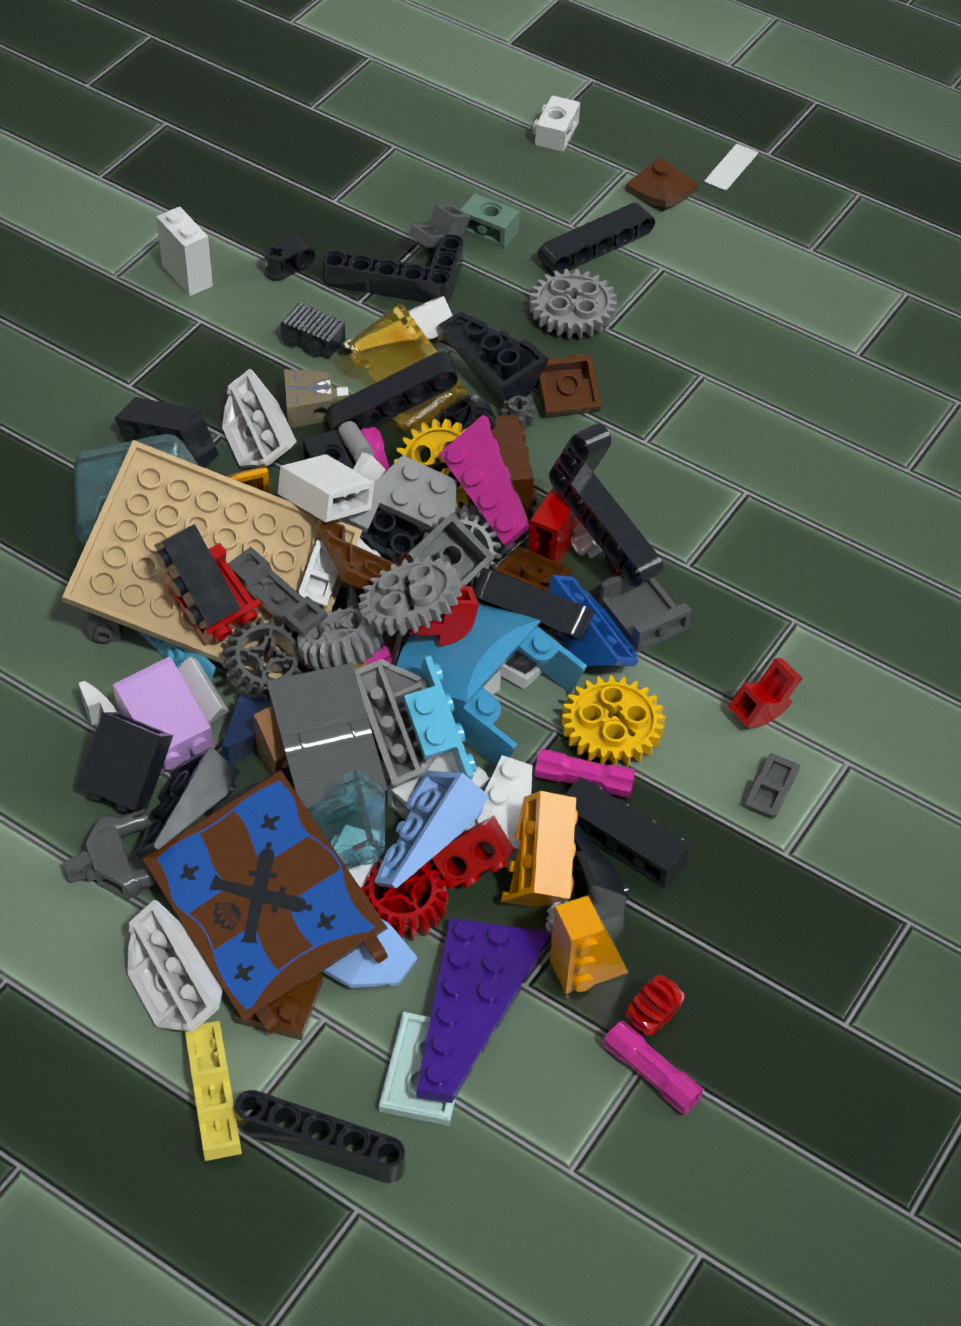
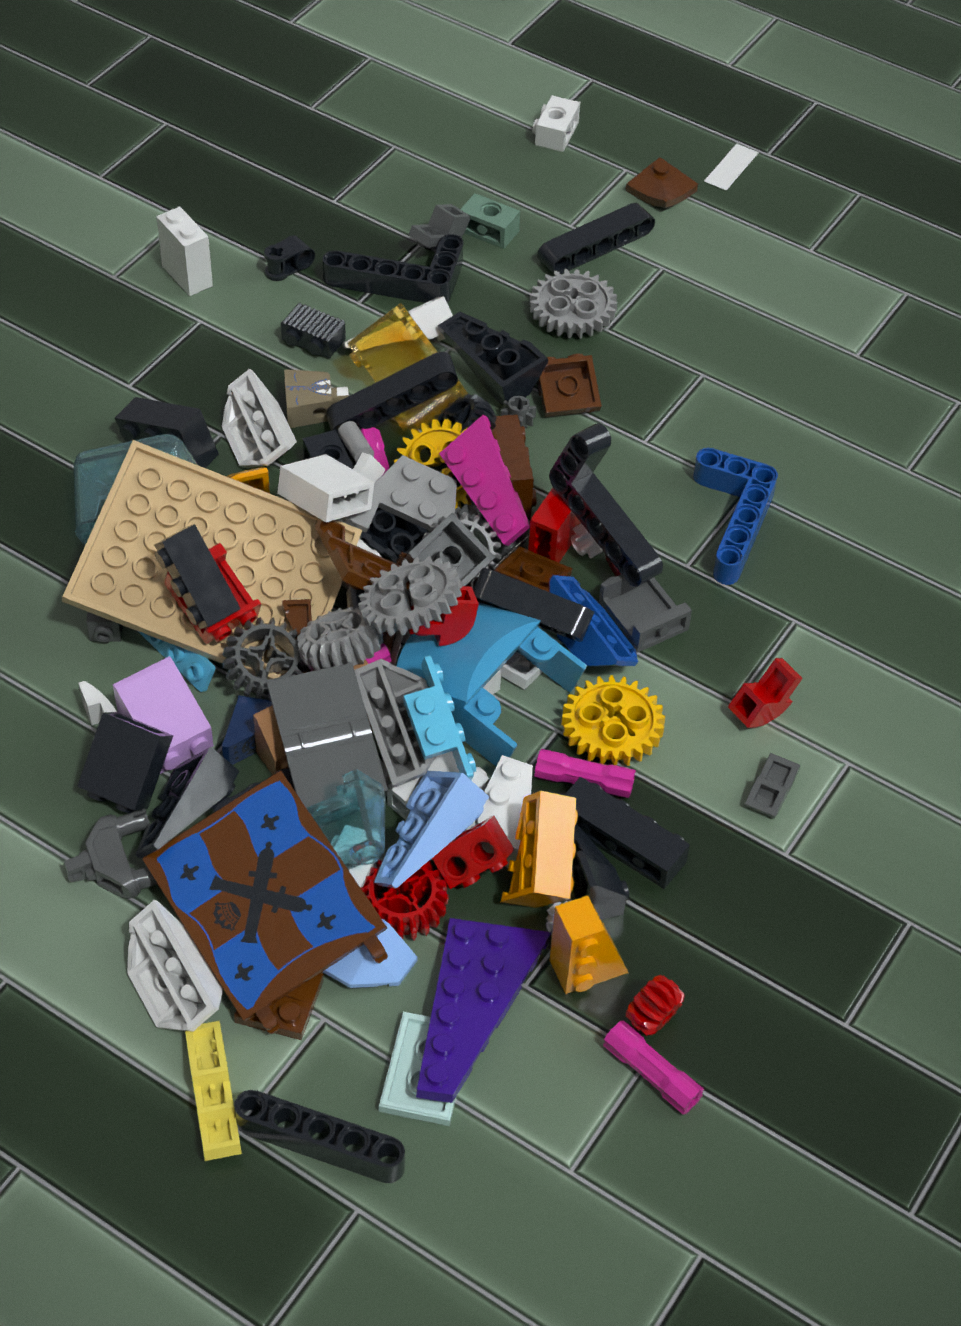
(202, 690): white slope -> none
(275, 594): dark grey slope -> none
(319, 576): white slope -> none
(755, 486): none -> blue beam

